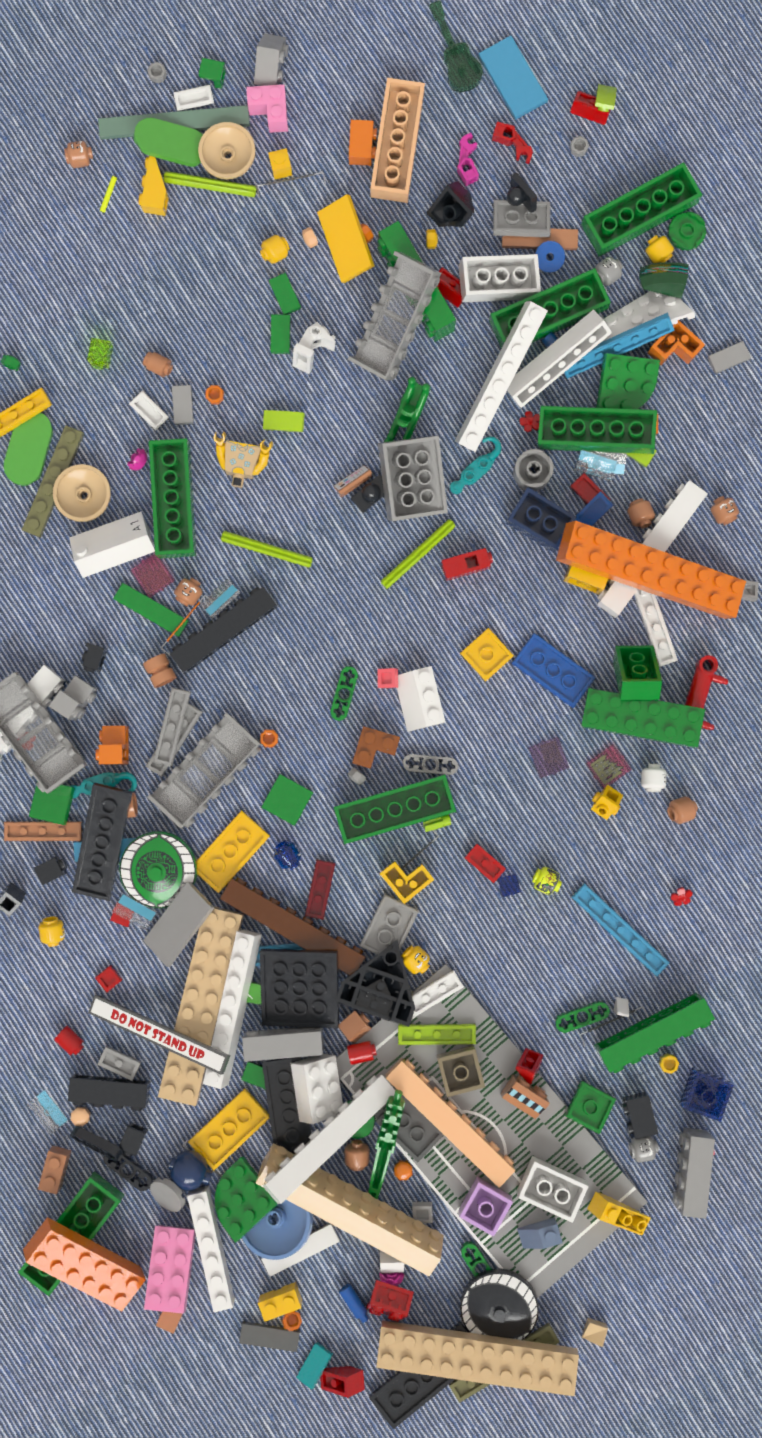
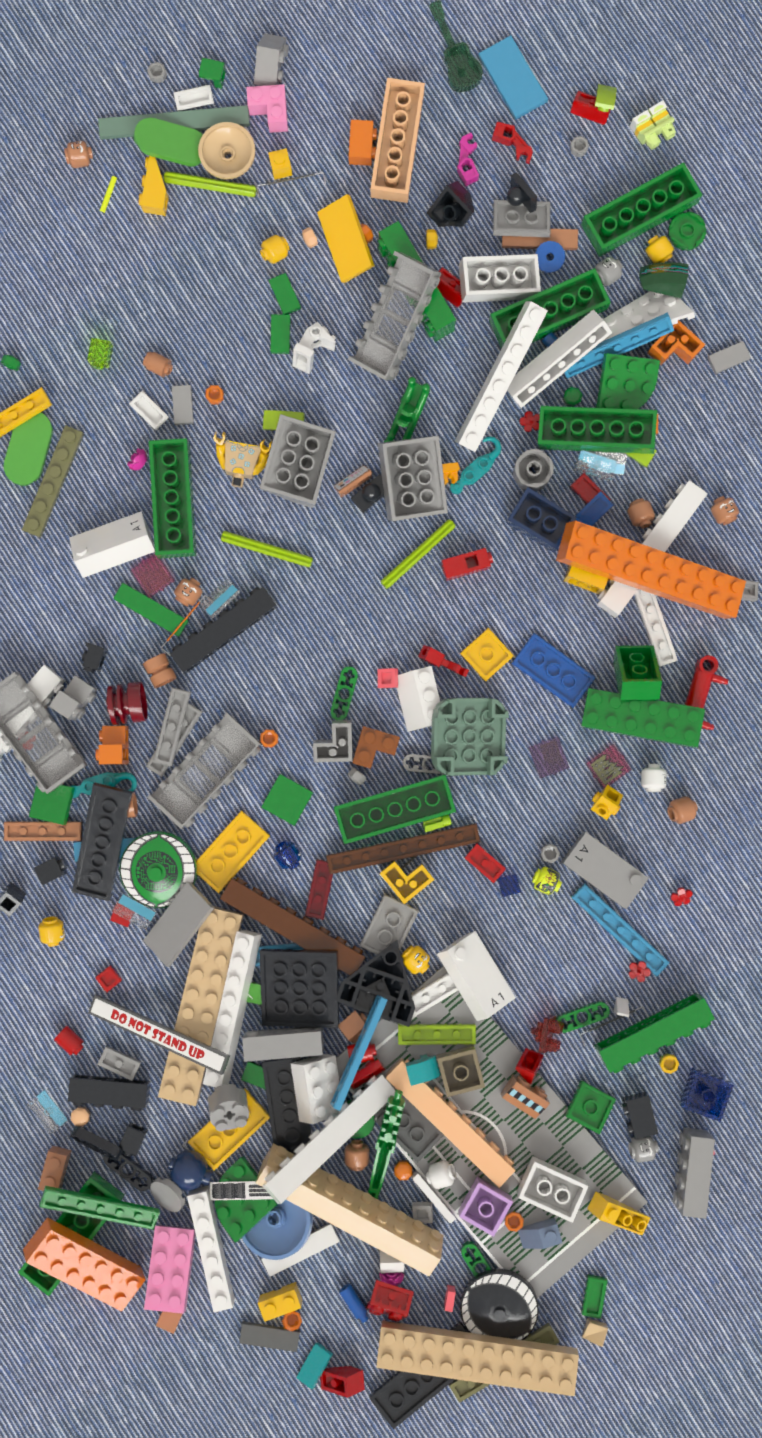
(69, 490): tan dish -> none
(99, 1207): none -> tile
(123, 703): none -> dark red wheel
(228, 1107): none -> light grey brick
(237, 1191): none -> sticker
(297, 461): none -> light grey slope
(339, 747): none -> light grey brick
(358, 1052): none -> dark azure tile
(371, 1068): none -> red plate
(403, 848): none -> reddish brown tile
(423, 1069): none -> teal brick
(434, 1198): none -> white tile
(437, 659): none -> red piece
(441, 1174): none -> white head
(449, 1298): none -> coral tile
(450, 470): none -> light orange tile
(469, 736): none -> sand green tile
(476, 976): none -> white brick
(514, 1221): none -> orange tile
(544, 1034): none -> clear red hips
(549, 853): none -> light grey tile
(572, 396): none -> green tile
(594, 1296): none -> green tile
(604, 870): none -> light grey brick
(639, 970): none -> red plant
(653, 123): none -> yellowish green hips

